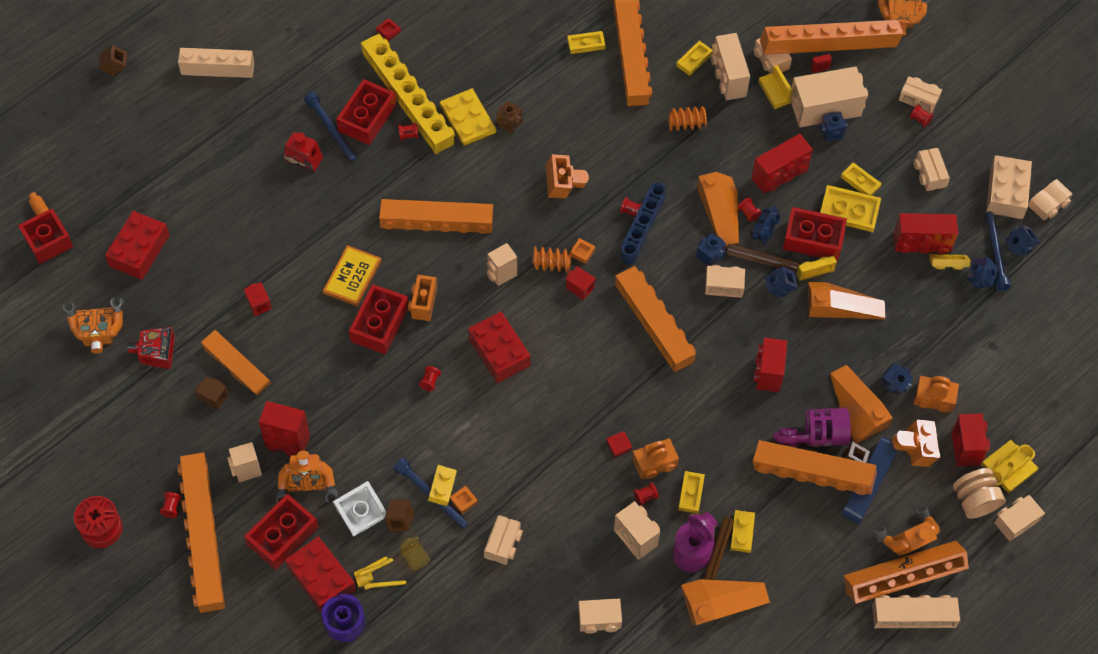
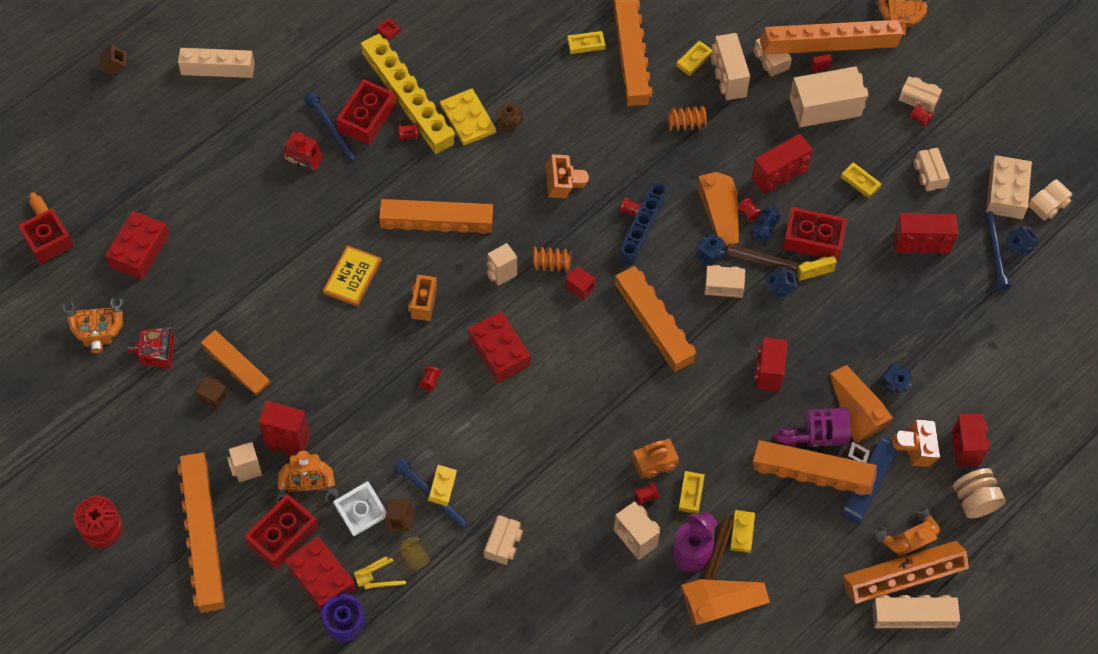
(170, 504): red bush -> none
(257, 298): red brick -> none
(378, 319): red brick -> none
(463, 500): orange tile -> none
(582, 251): orange tile -> none
(600, 615): light nougat brick -> none
(619, 444): red tile -> none
(776, 88): yellow panel -> none
(833, 126): dark blue brick -> none
(839, 302): orange wedge -> none
(857, 207): yellow plate -> none
(936, 393): orange brick -> none
(941, 261): yellow plate -> none
(982, 272): dark blue brick -> none
(1011, 465): yellow piece -> none
(1019, 517): light nougat brick -> none

